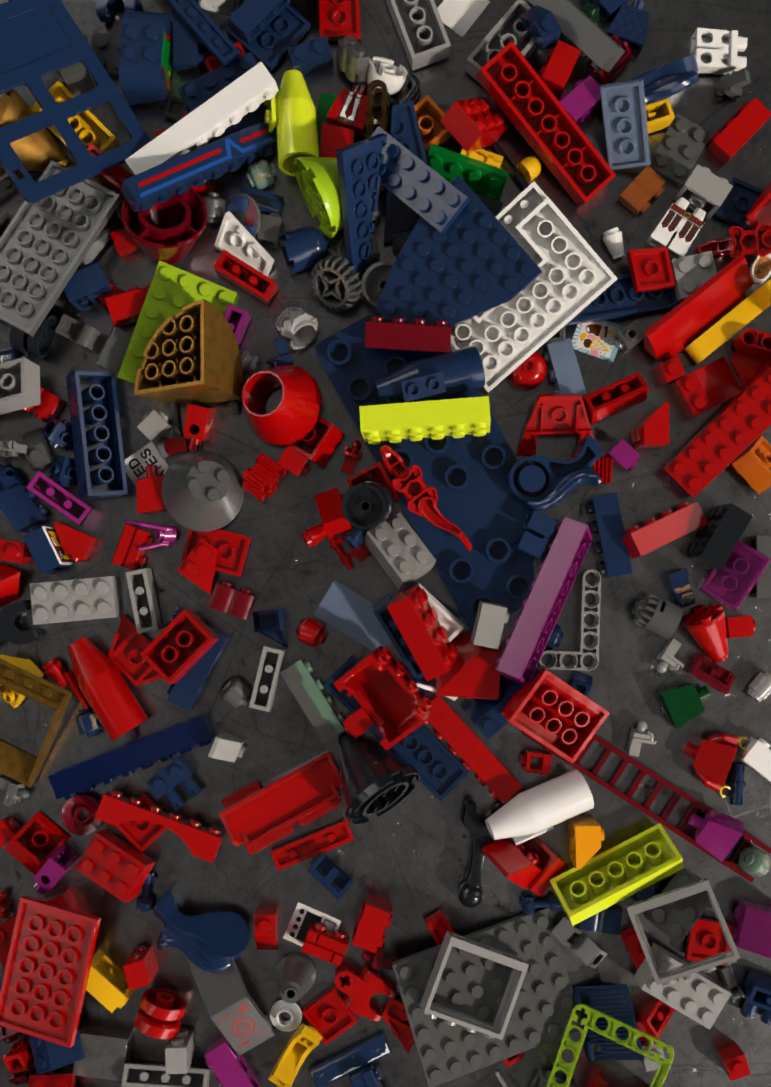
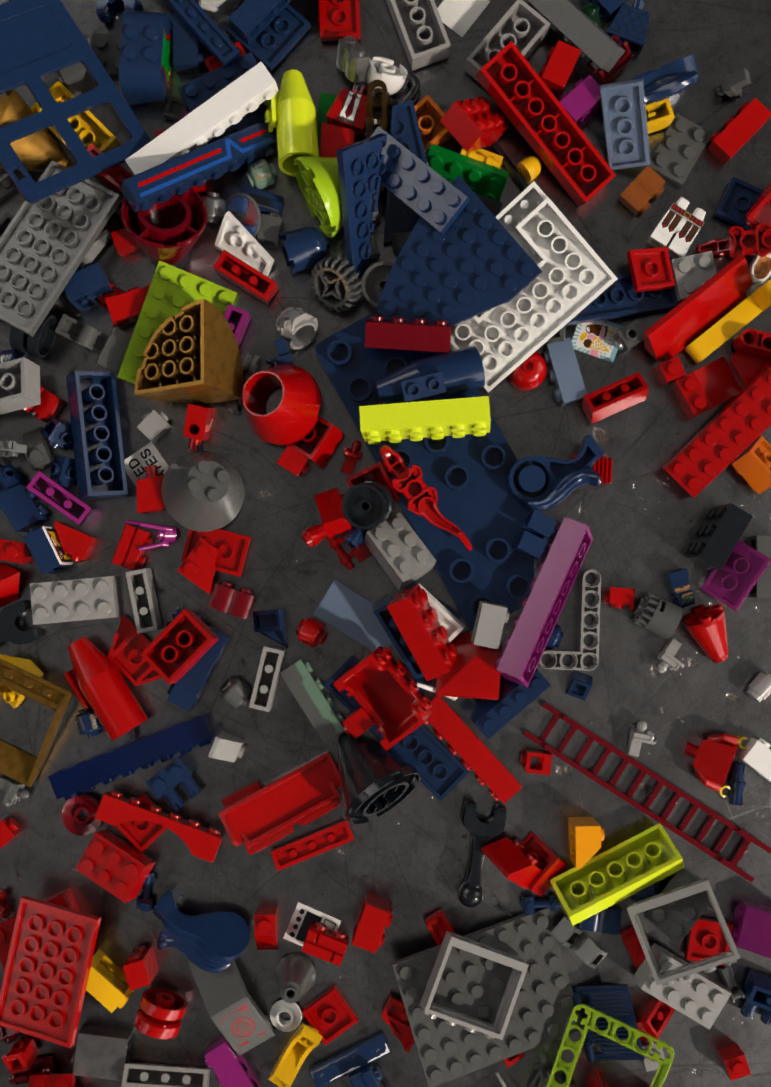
(36, 842): red slope -> none
(52, 1056): dark blue slope -> none
(53, 871): magenta torso -> none
(55, 670): red cone -> none
(177, 444): piece -> none
(180, 1052): light grey brick -> none
(263, 477): red brick -> none
(311, 56): dark blue brick -> none
(330, 876): dark blue window -> none
(361, 987): red piece -> none
(379, 959): dark red piece -> none
(541, 26): dark blue slope -> none
(541, 808): white piece -> none
(555, 415): red wing -> none
(555, 714): red slope -> none
(609, 528): dark blue brick -> none
(614, 242): white cone -> none
(619, 597): none -> red brick
(623, 456): magenta brick -> none
(653, 430): red slope -> none
(664, 529): red brick -> none
(683, 702): dark green torso -> none
(704, 190): light grey brick -> none
(711, 673): dark red hinge -> none
(716, 832): magenta torso -> none
(718, 50): white hips -> none
(740, 626): red brick -> none
(754, 861): sand green head -> none

